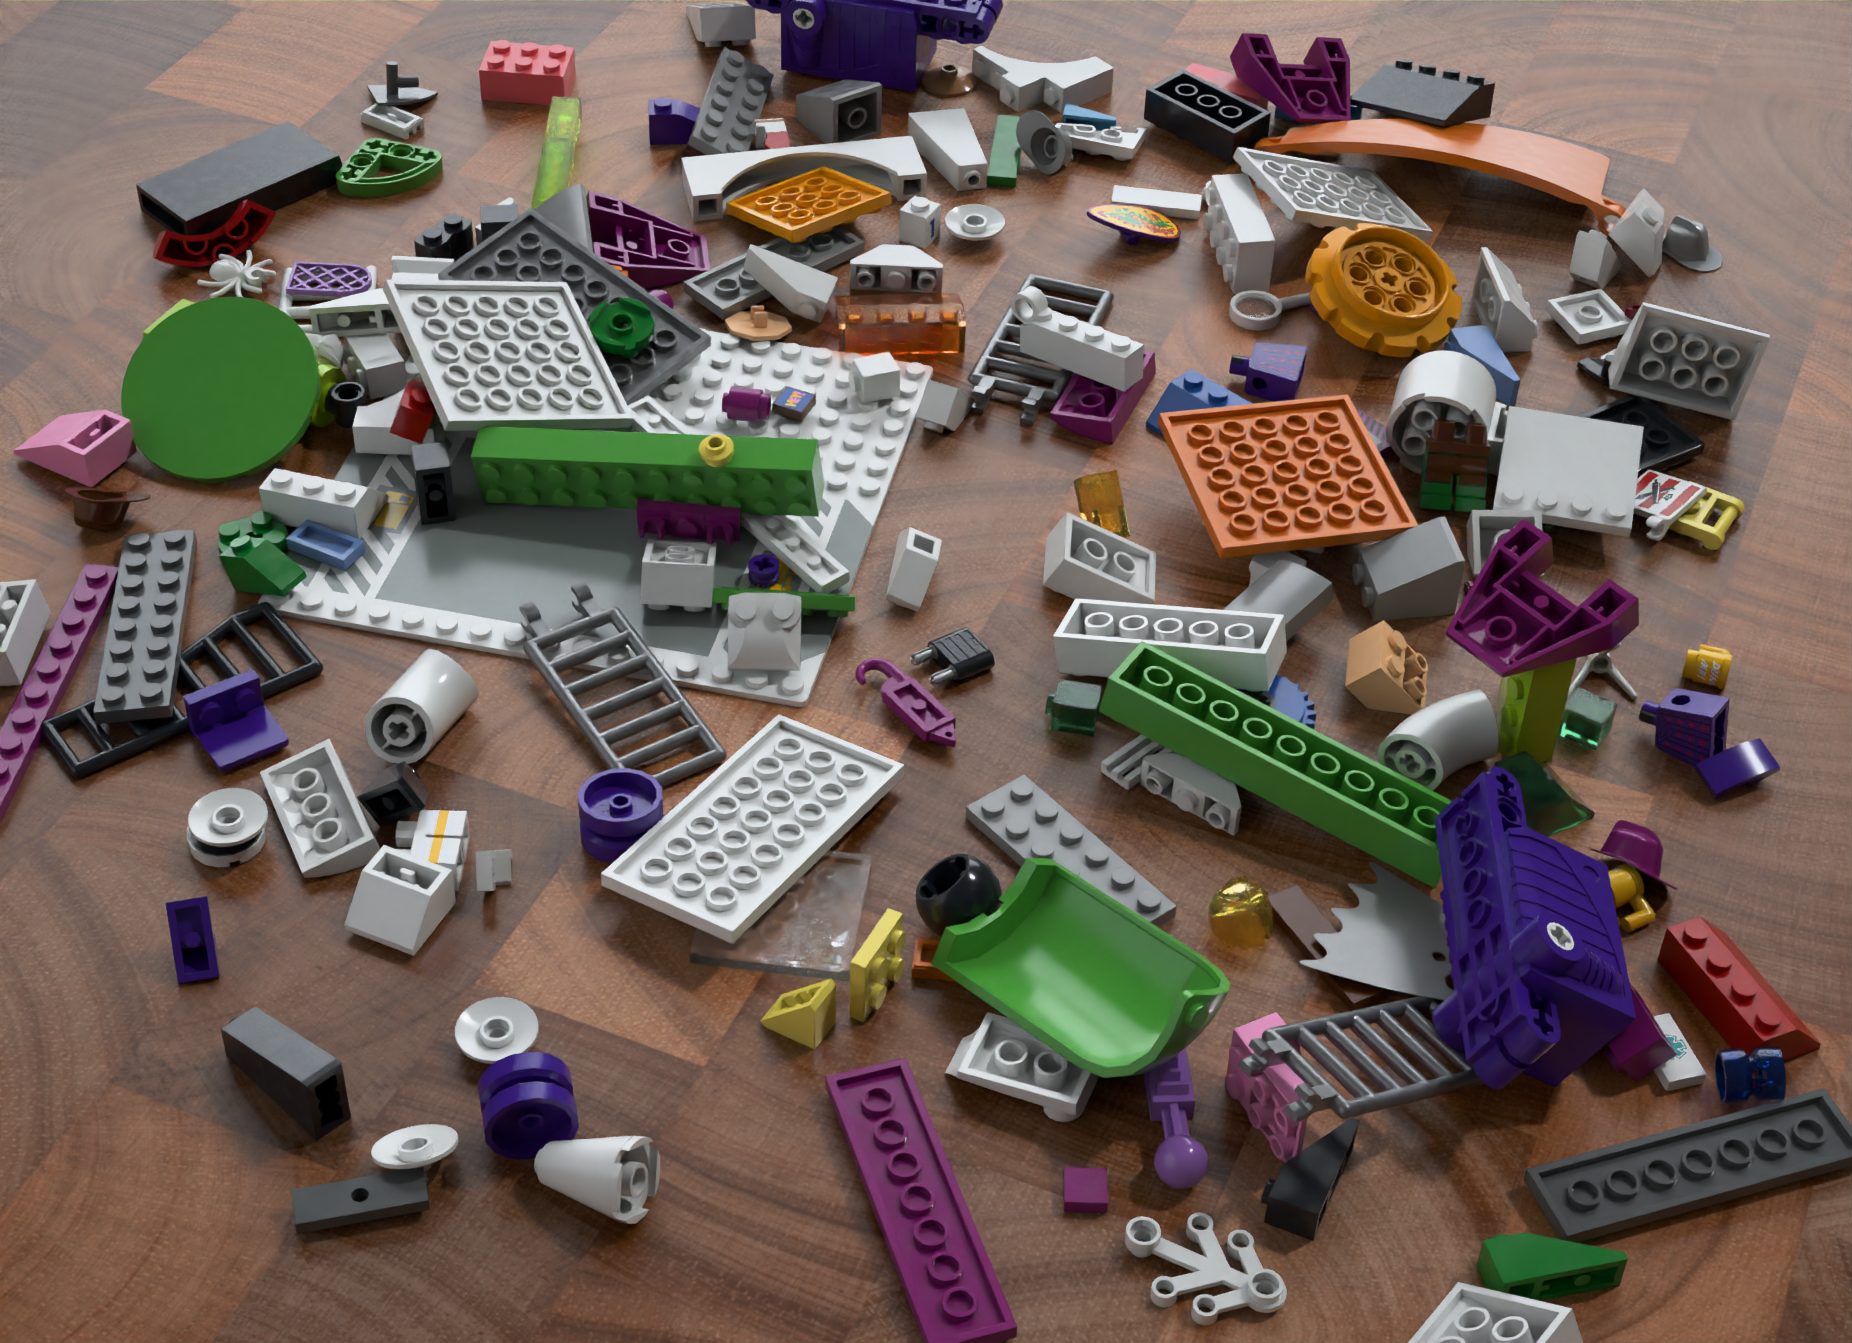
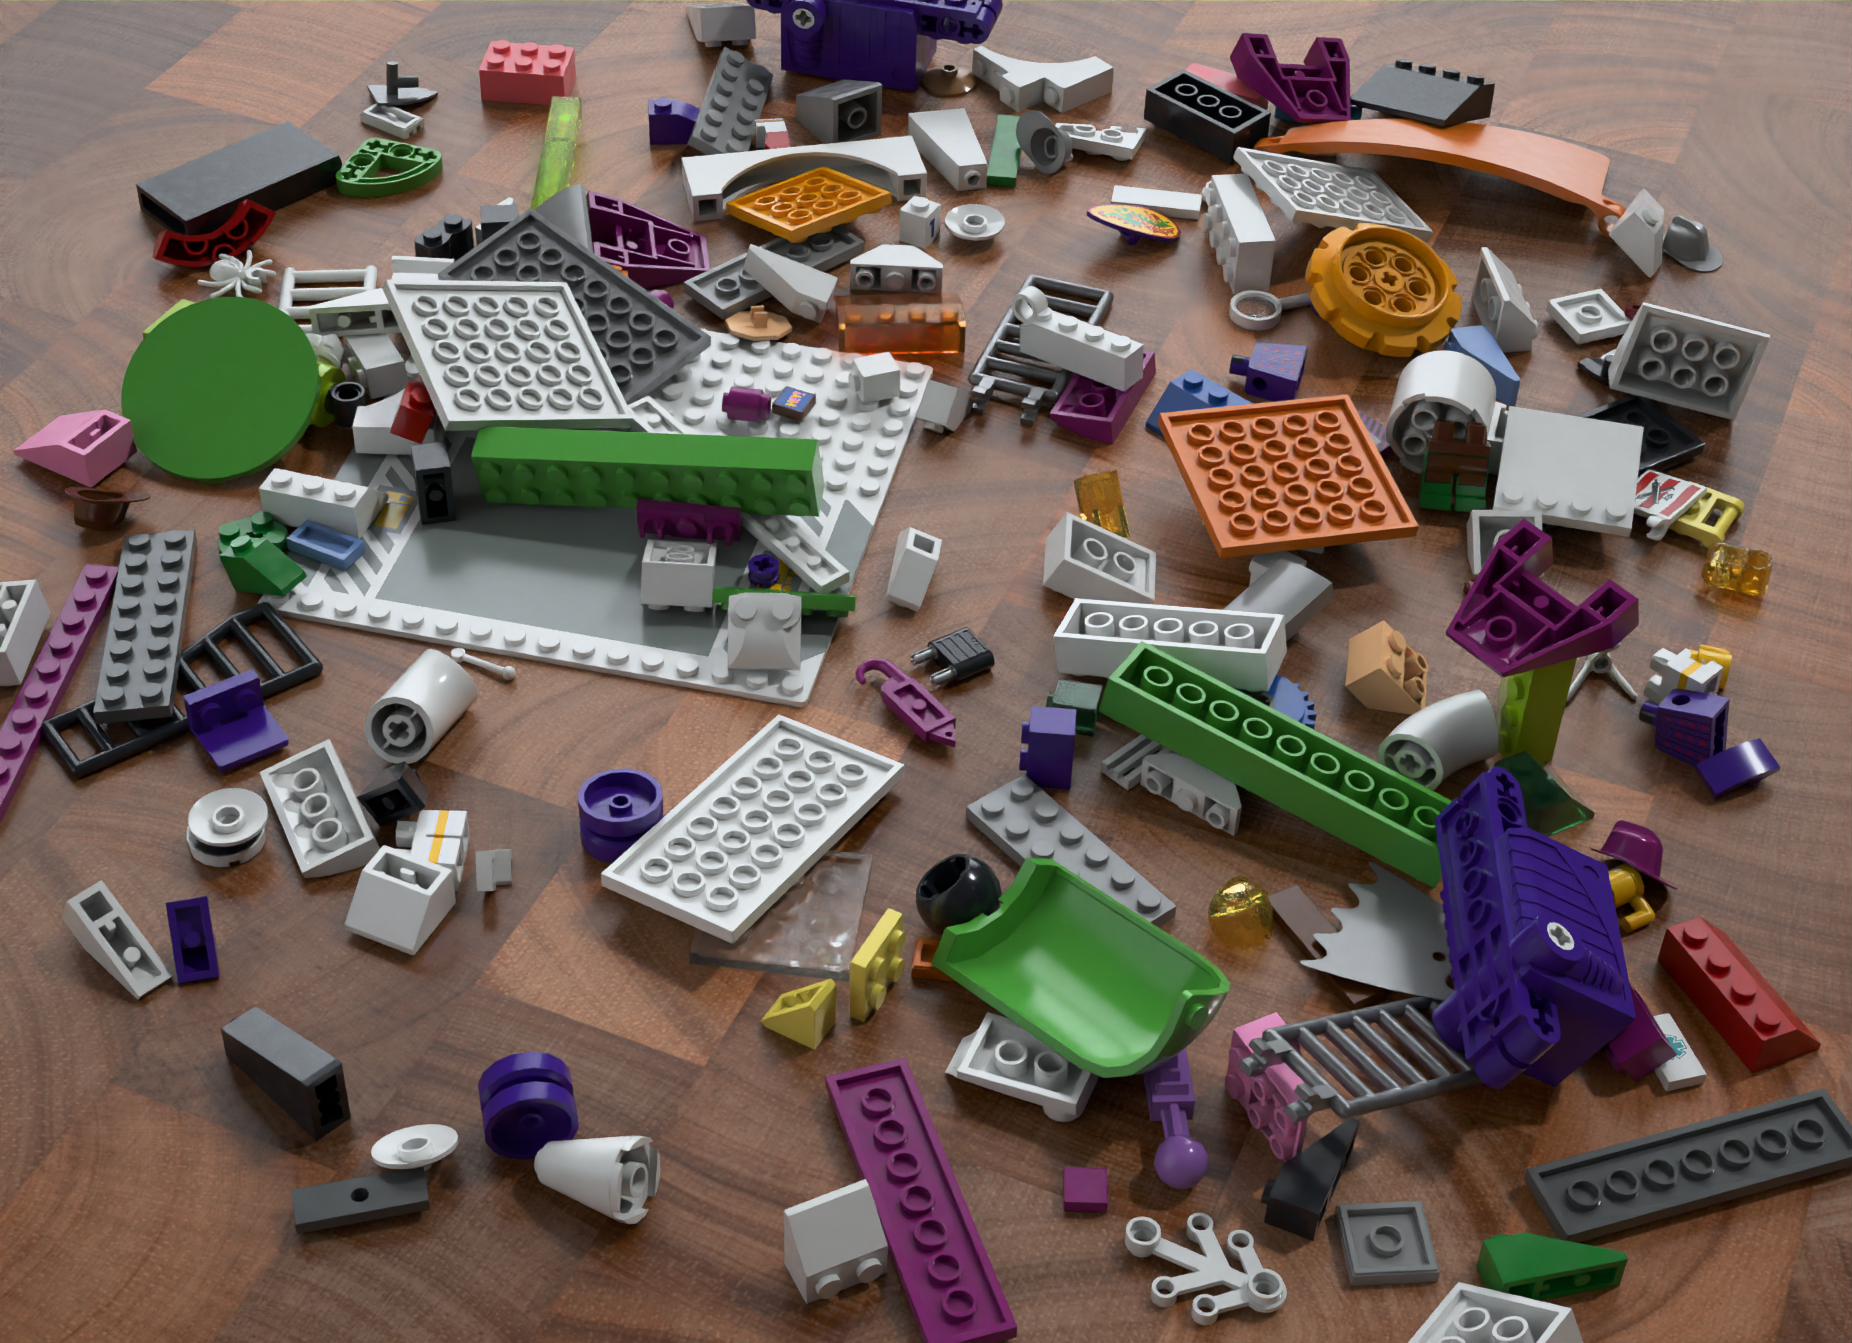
(115, 940): none -> white slope
(308, 268): medium lavender window -> none
(459, 655): none -> white hinge
(496, 1029): white dish -> none
(584, 717): flat silver bar -> none
(622, 341): green plate -> none
(716, 450): light yellow plate -> none
(834, 1242): none -> white slope
(1050, 746): none -> dark purple brick
(1078, 115): dark azure piece -> none
(1386, 1243): none -> light grey tile
(1411, 573): light grey slope -> none
(1587, 718): clear green brick -> none
(1593, 259): white slope -> none
(1681, 673): none -> white hips
(1735, 1078): clear blue wheel -> none
(1740, 569): none -> clear yellow piece

